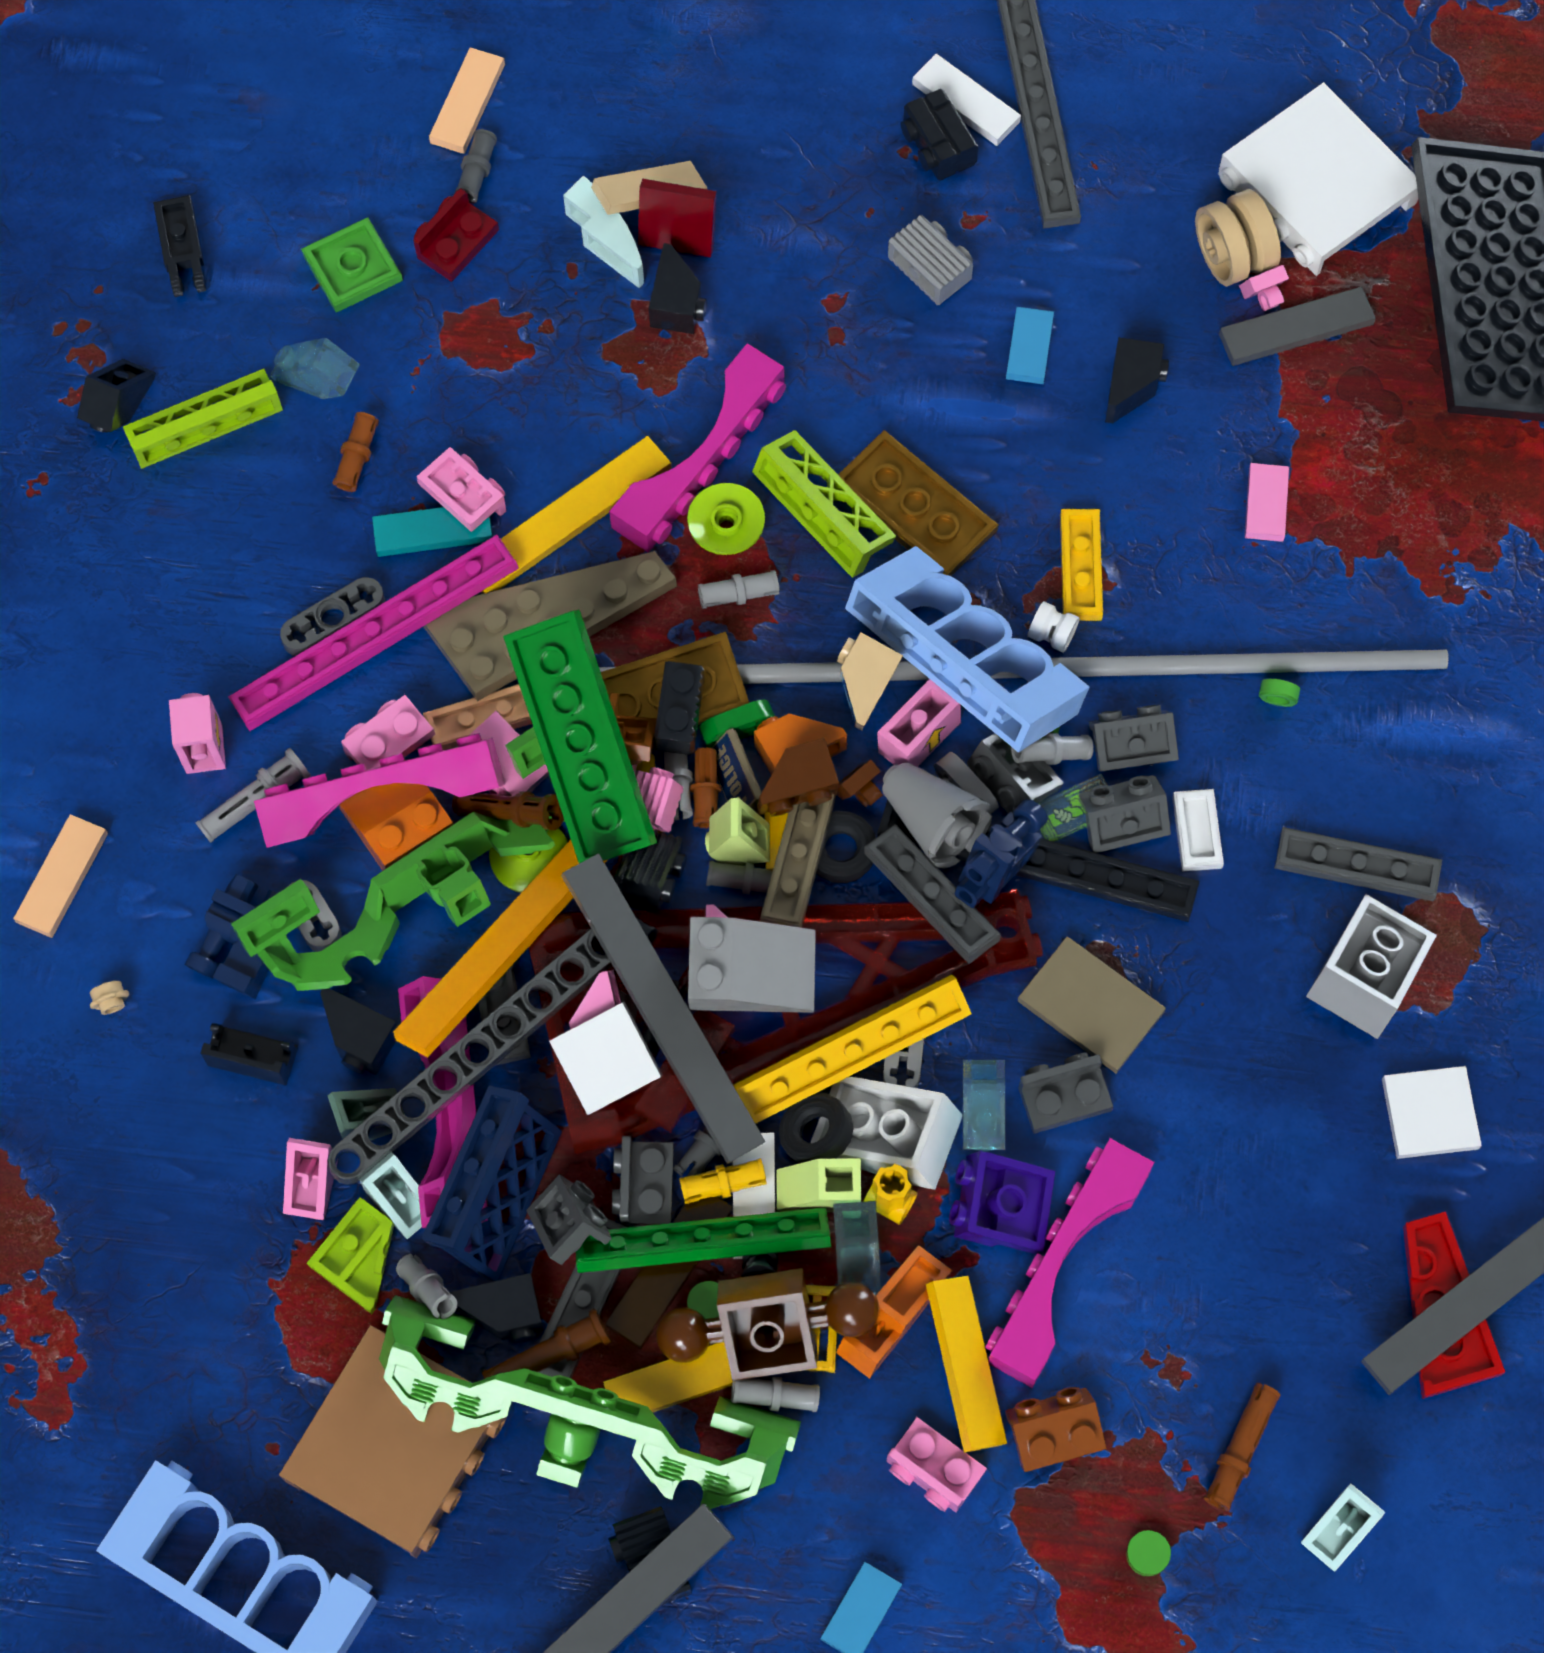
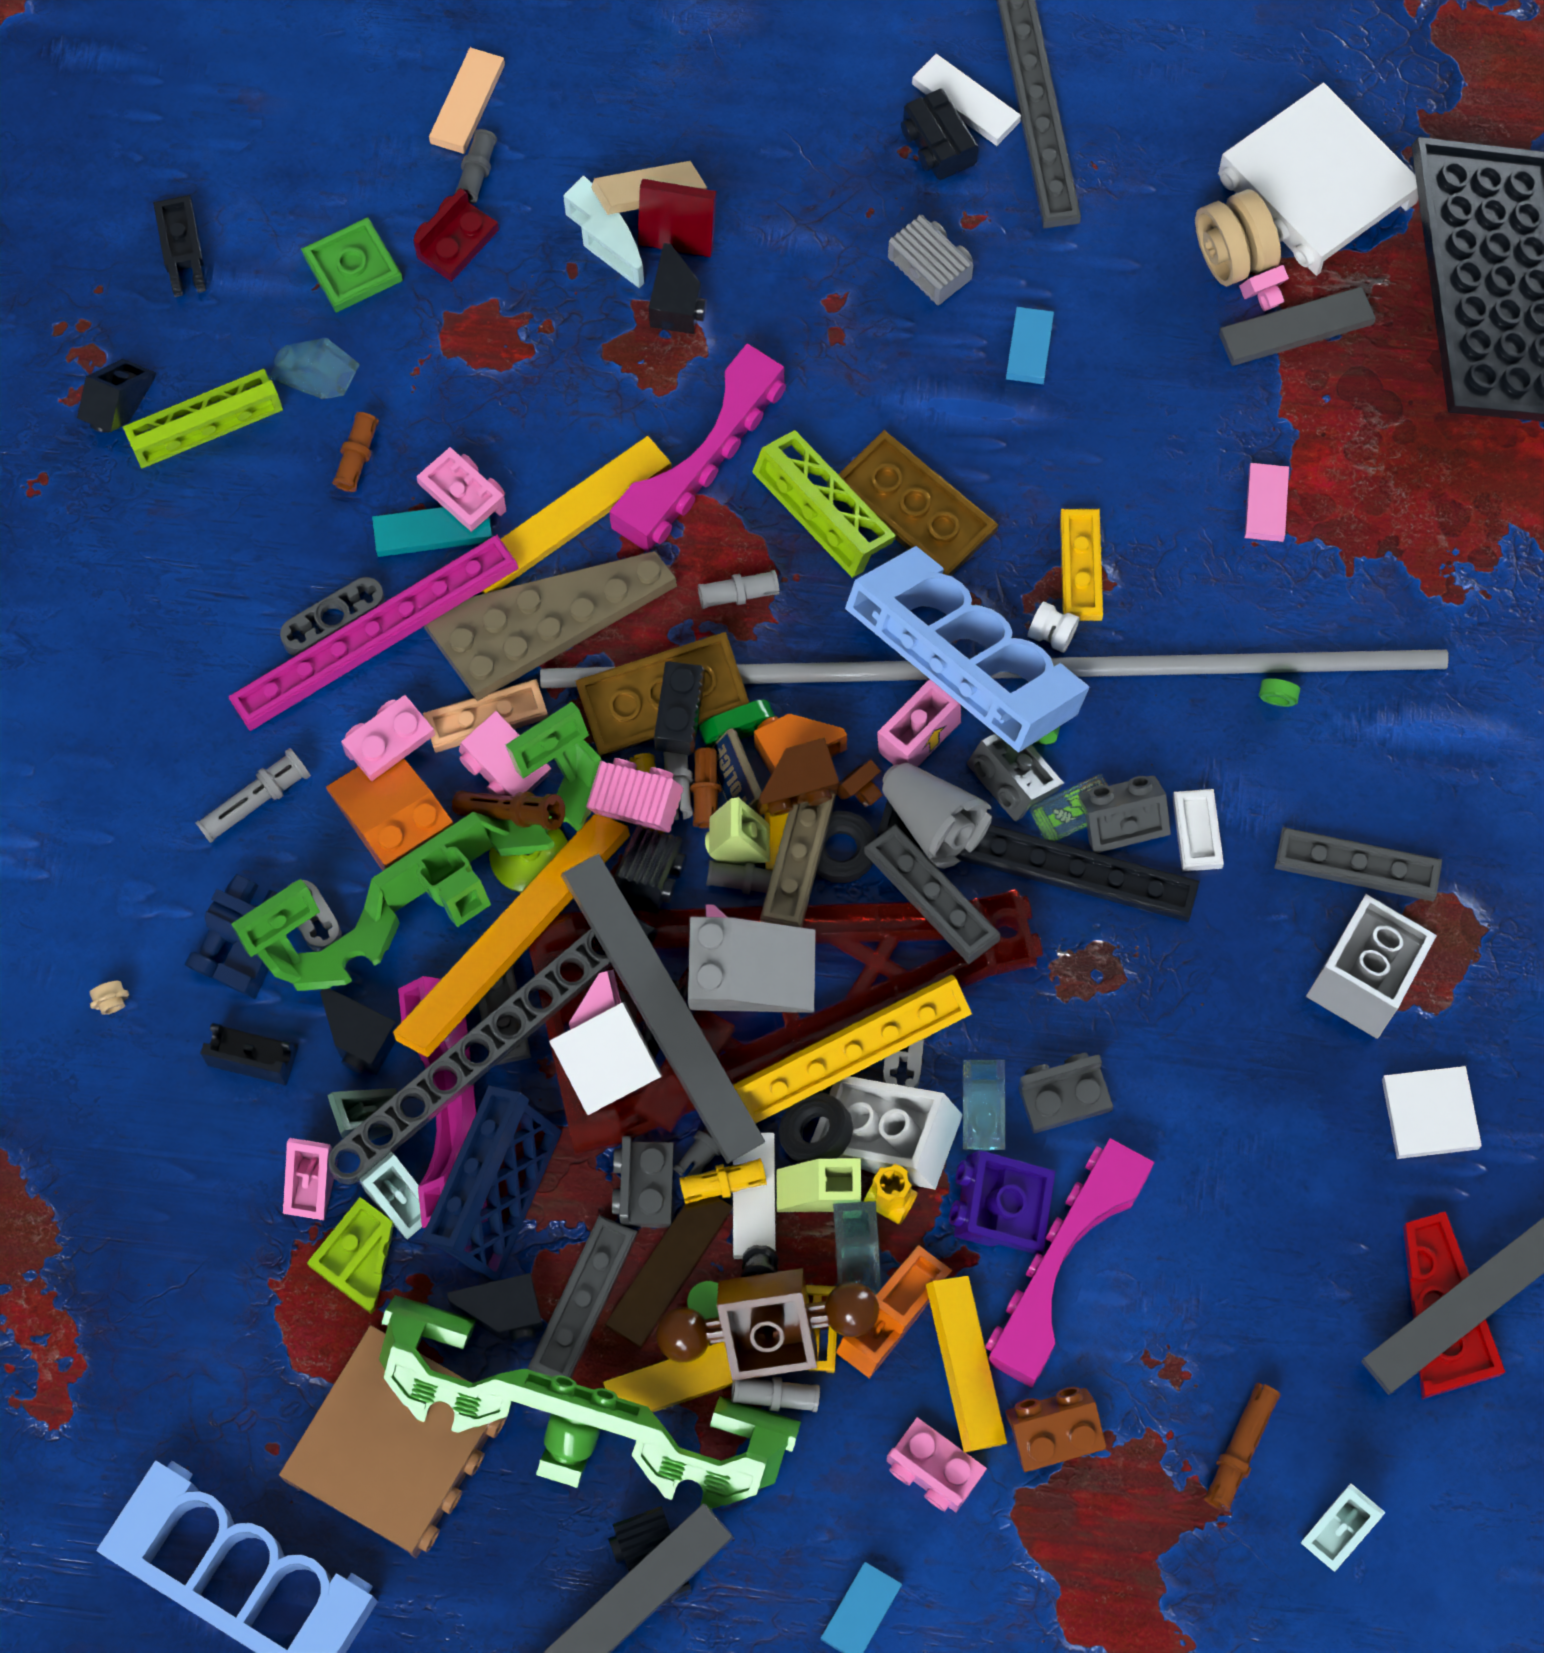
(60, 876): light nougat tile -> none
(197, 733): bright pink brick -> none
(426, 1286): light grey pin -> none
(458, 770): dark pink arch -> none
(566, 1217): dark grey bracket -> none
(566, 1343): reddish brown pin -> none
(579, 737): green plate -> none
(636, 733): dark orange bracket -> none
(706, 1240): green tile -> none
(721, 504): lime dish -> none
(865, 674): tan slope -> none
(956, 772): light grey beam -> none
(1001, 854): dark blue hips -> none
(1056, 748): light grey pin -> none
(1091, 1004): dark tan tile -> none
(1134, 376): black slope -> none
(1135, 738): dark grey bracket -> none
(1148, 1553): bright green tile -> none

